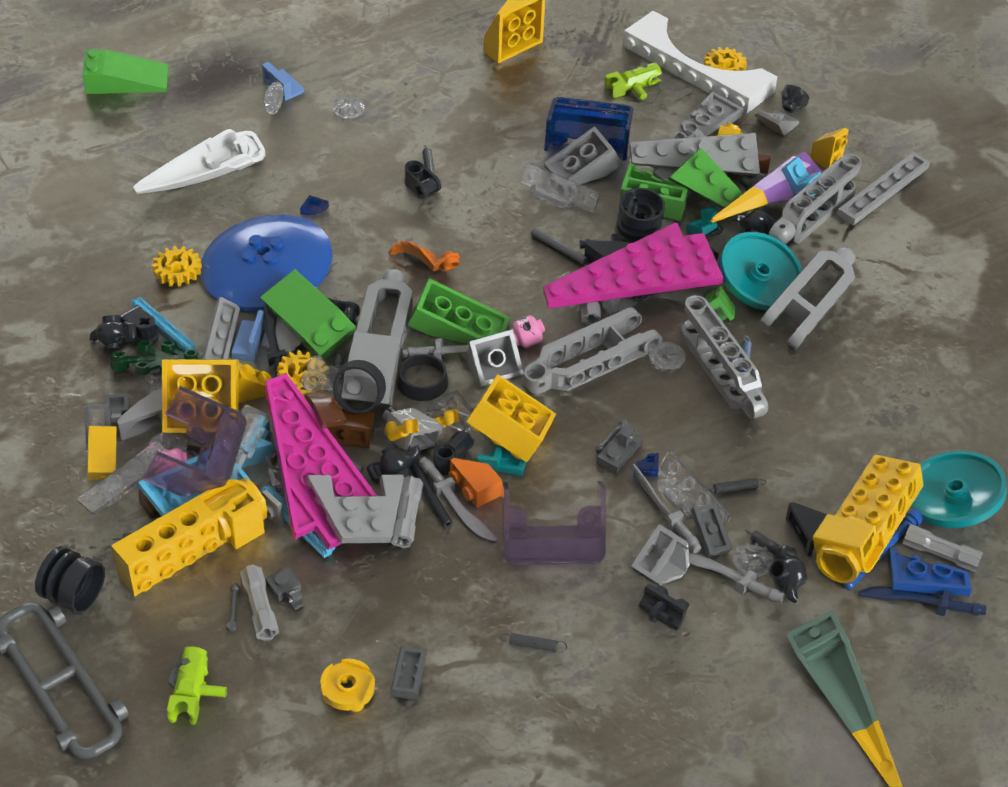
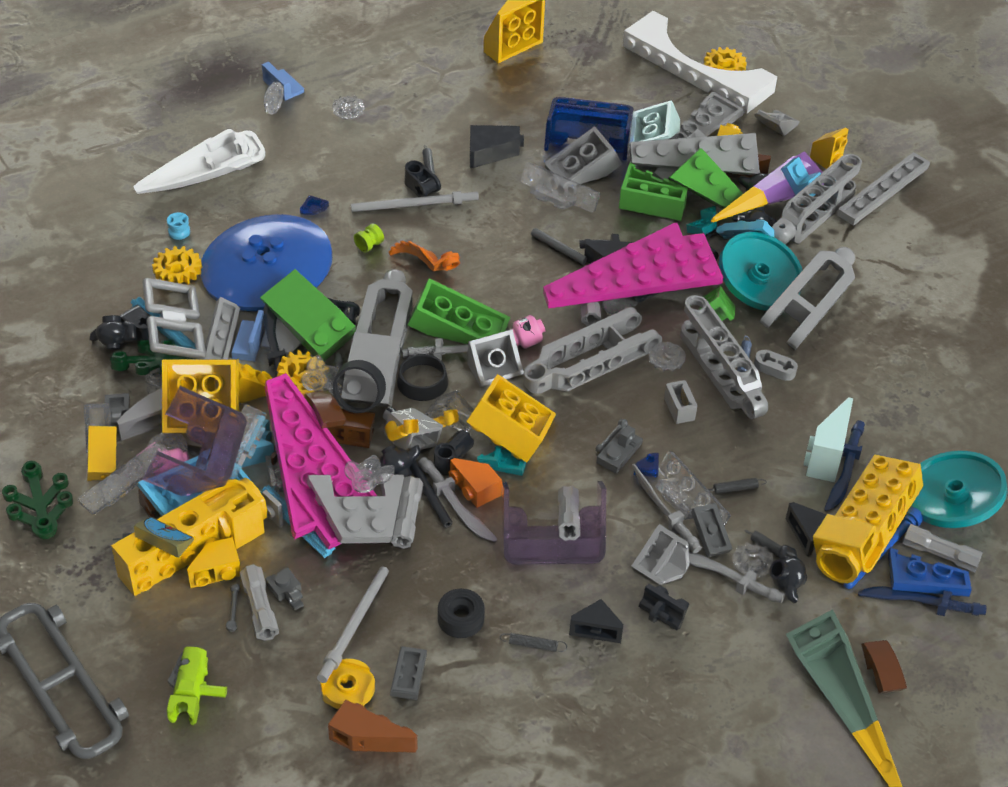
(43, 525): none -> dark green plant
(70, 579): black wheel -> none
(122, 73): bright green slope -> none
(163, 536): none -> olive slope
(173, 319): none -> light grey bar
(178, 226): none -> medium azure wheel
(214, 563): none -> yellow slope
(334, 657): none -> light grey bar
(365, 731): none -> dark orange slope
(366, 239): none -> lime wheel
(368, 474): none -> clear plate
(456, 197): none -> light grey bar
(461, 626): none -> black tyre
(494, 143): none -> black slope
(568, 513): none -> light grey axle
(597, 623): none -> black slope
(633, 79): lime piece -> none
(639, 214): black wheel -> none
(655, 123): none -> light aqua slope
(680, 402): none -> light grey piece
(729, 230): none -> medium azure hinge
(775, 365): none -> light grey beam
(793, 98): black piece -> none
(828, 444): none -> light aqua slope
(850, 452): none -> dark blue sword
(885, 666): none -> reddish brown slope

